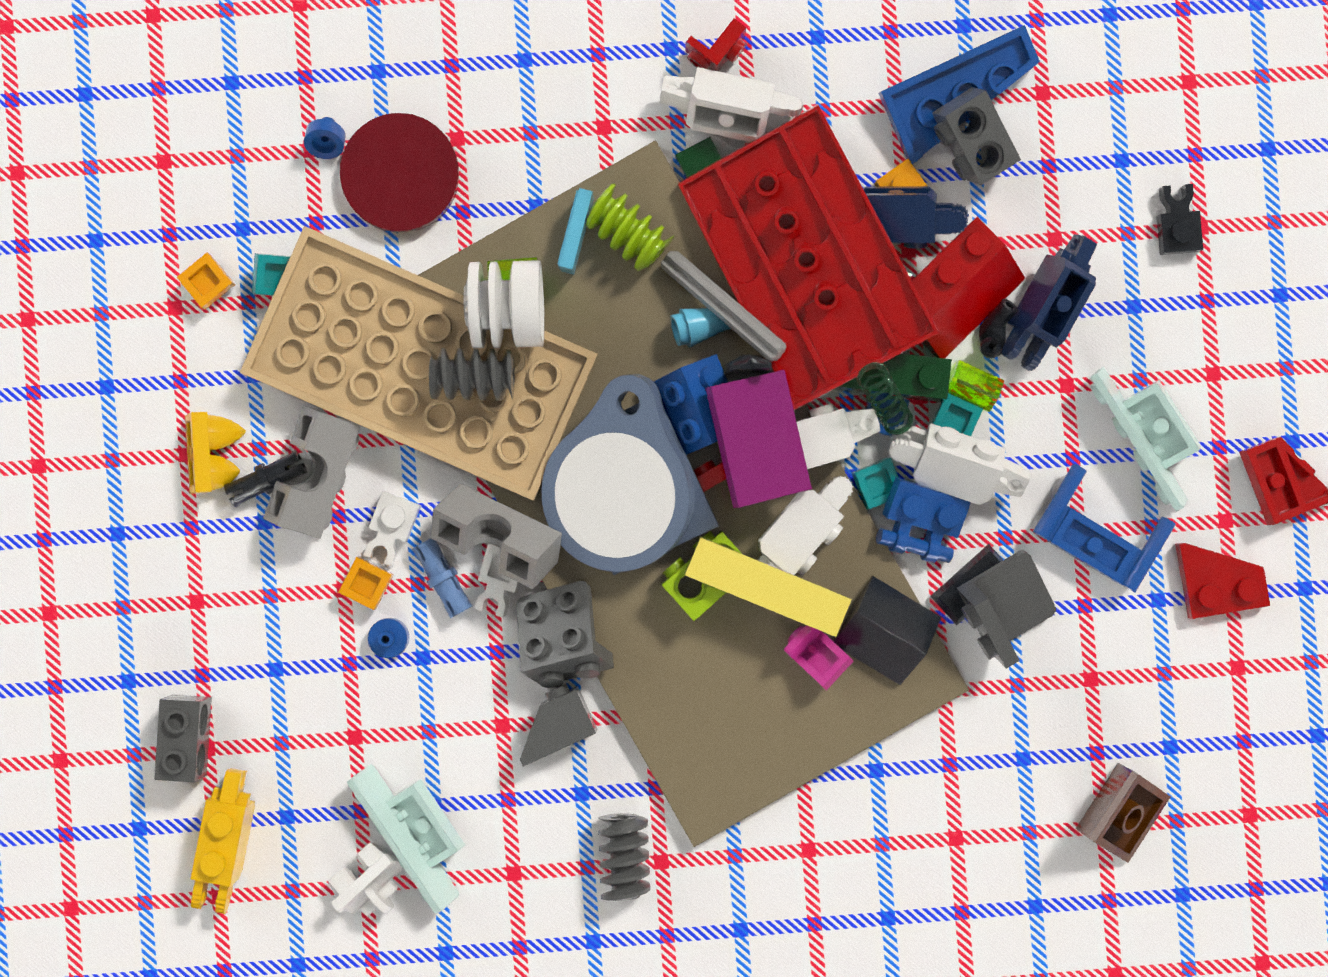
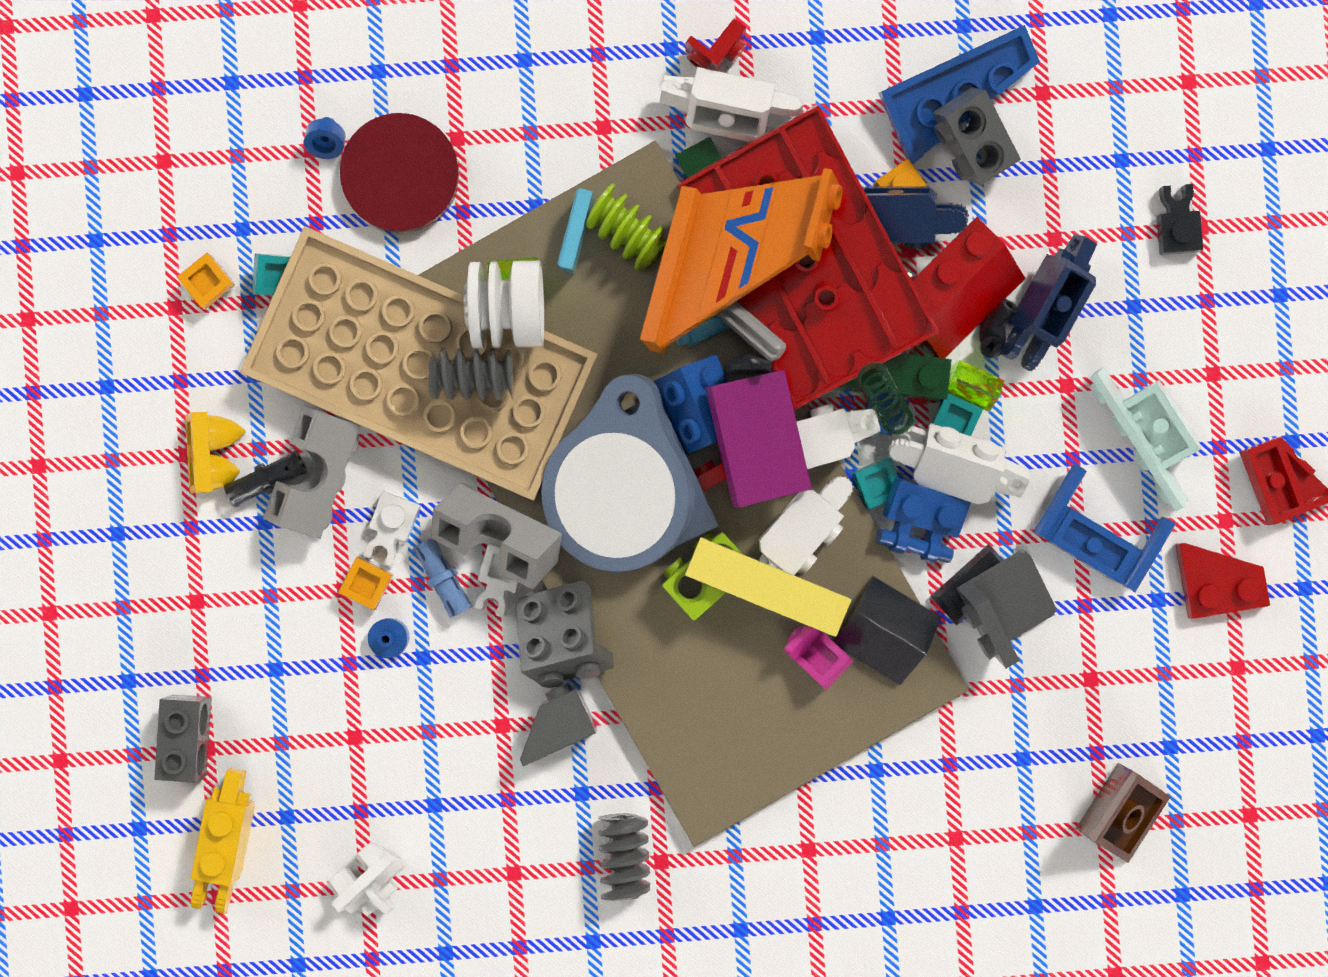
(414, 831): light aqua bracket -> none
(732, 244): none -> orange piece

